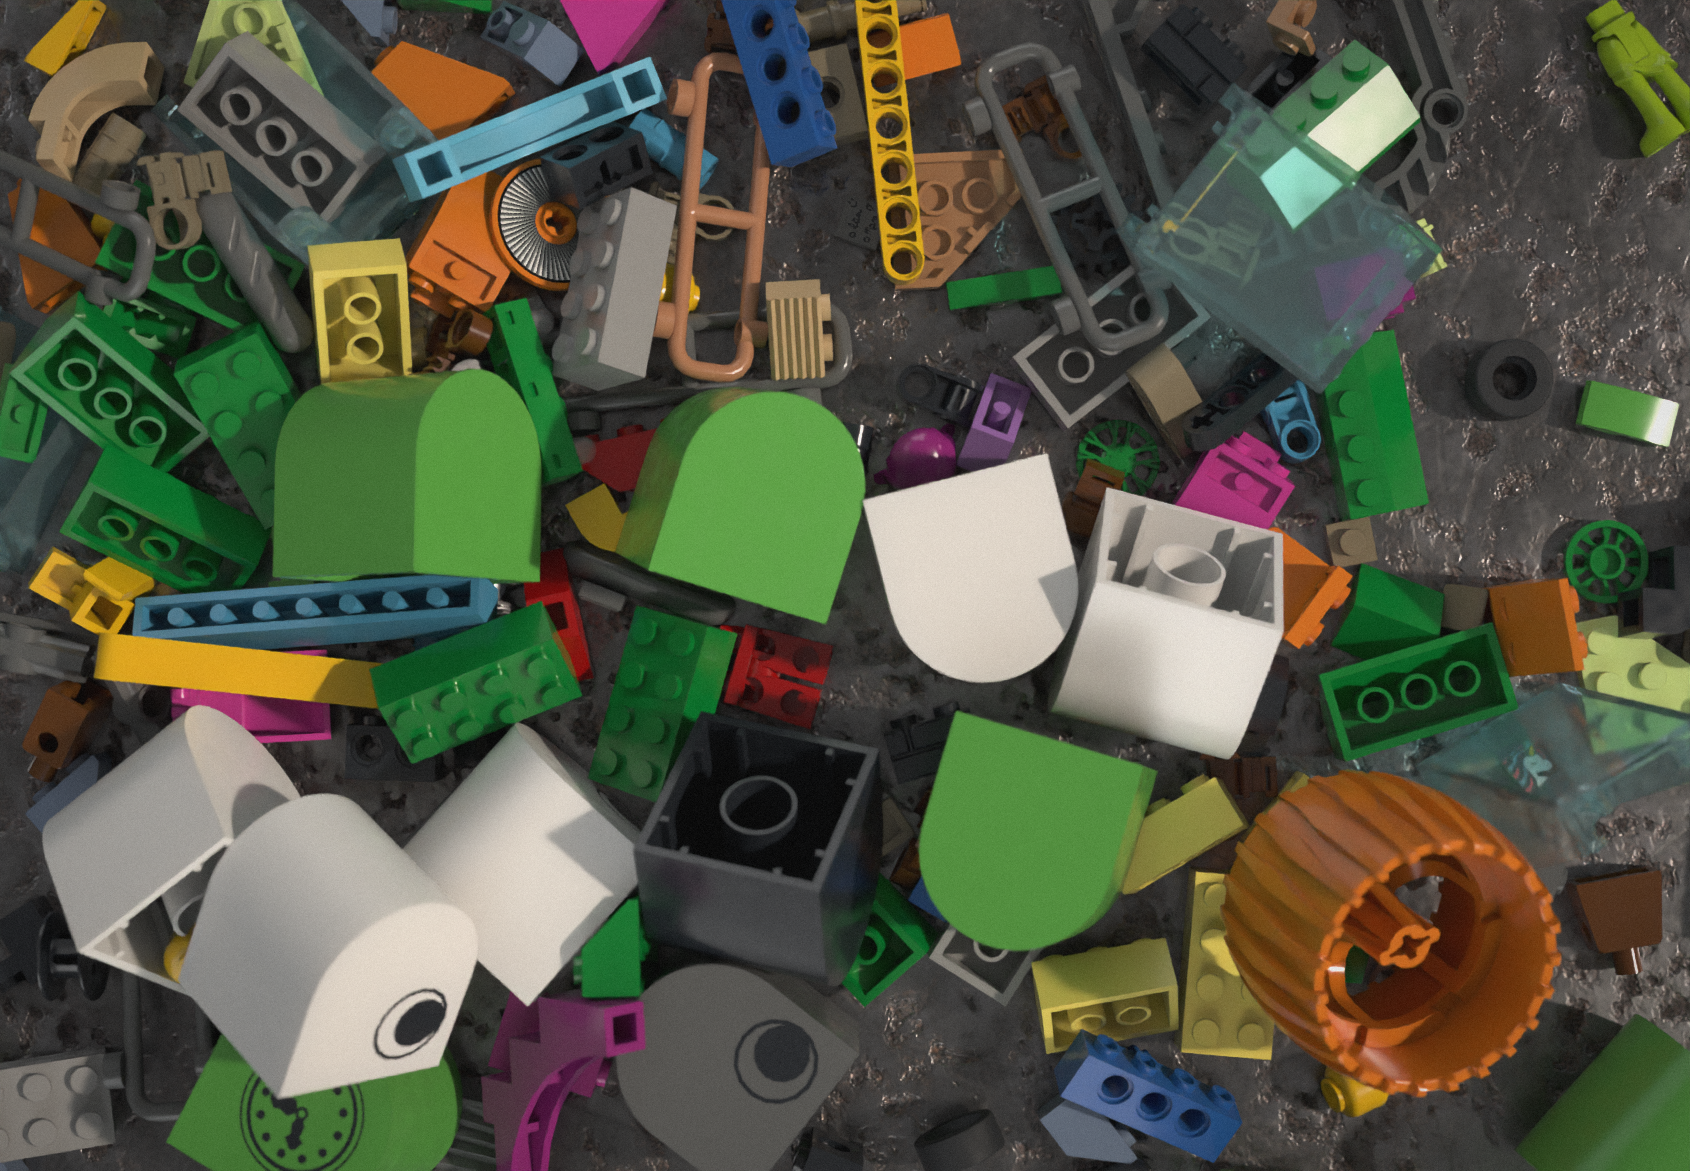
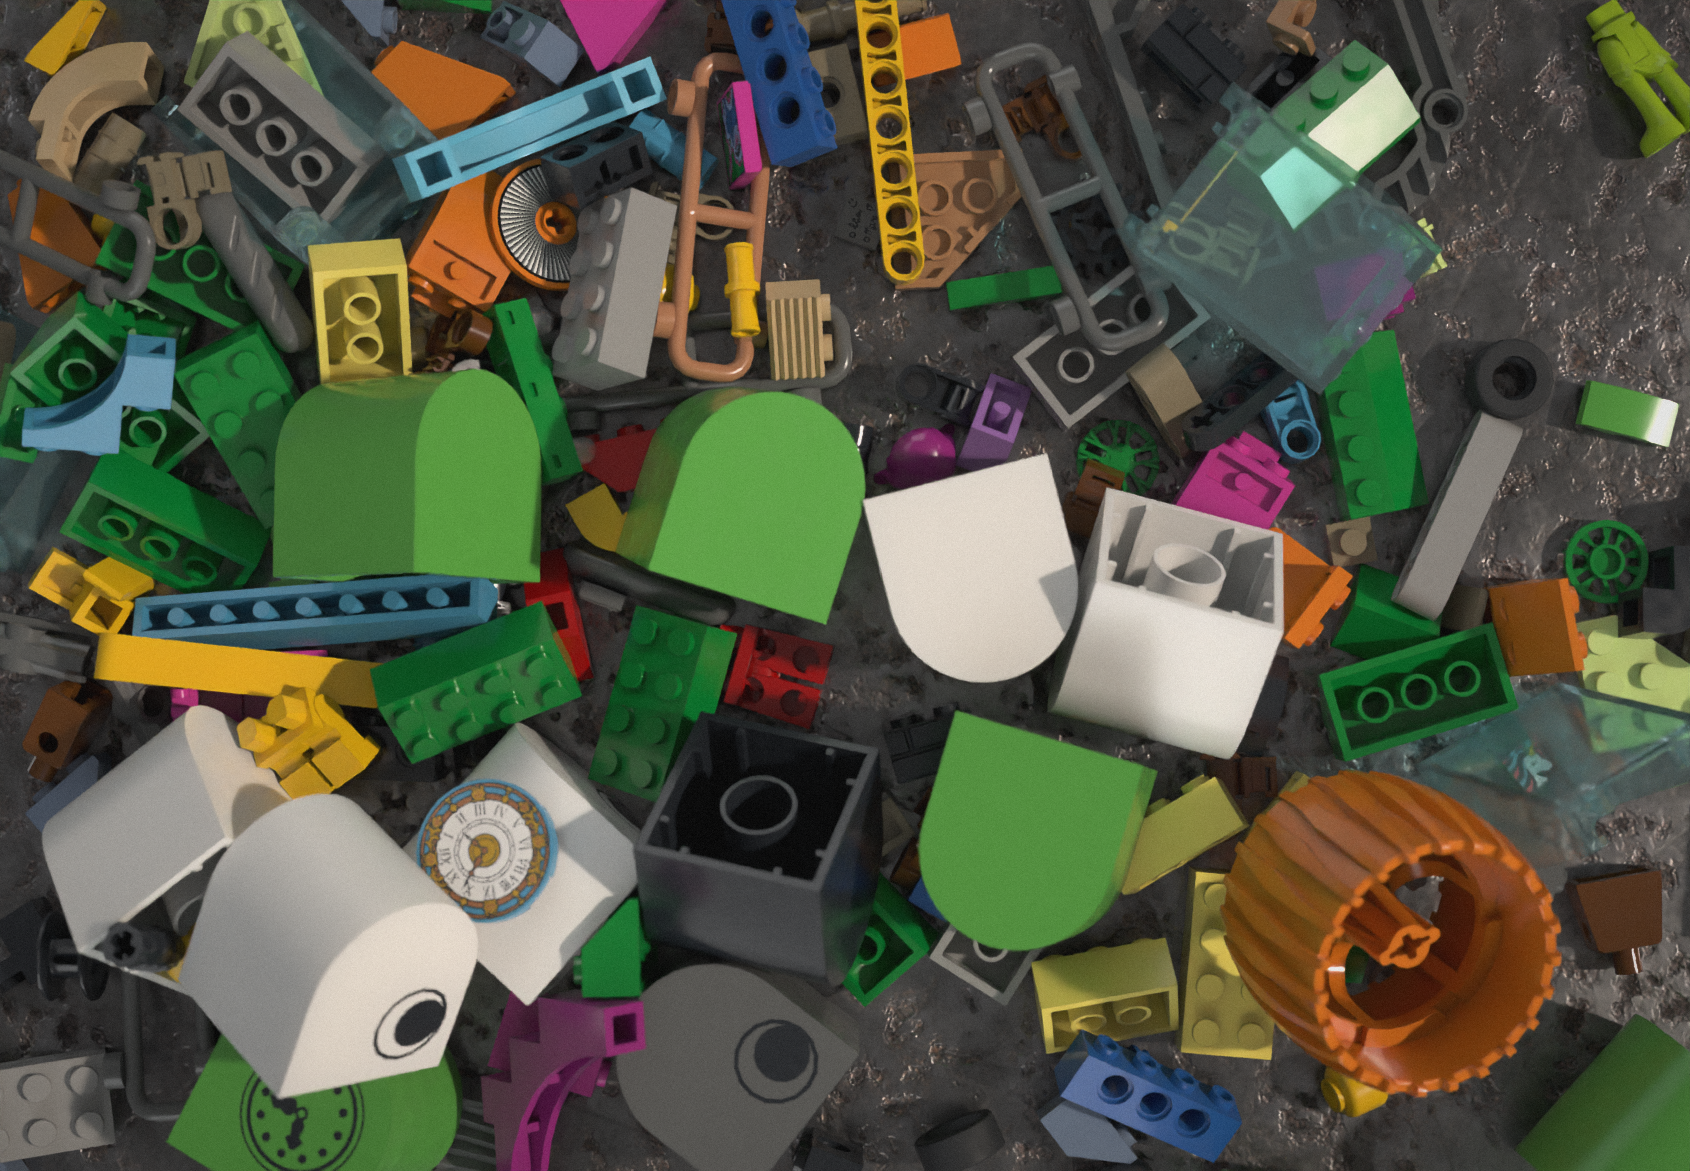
(94, 420): none -> dark azure arch
(142, 947): none -> black axle
(307, 743): none -> yellow hips
(489, 849): none -> tile
(739, 135): none -> dark pink tile
(742, 289): none -> yellow pin
(1457, 514): none -> light grey beam

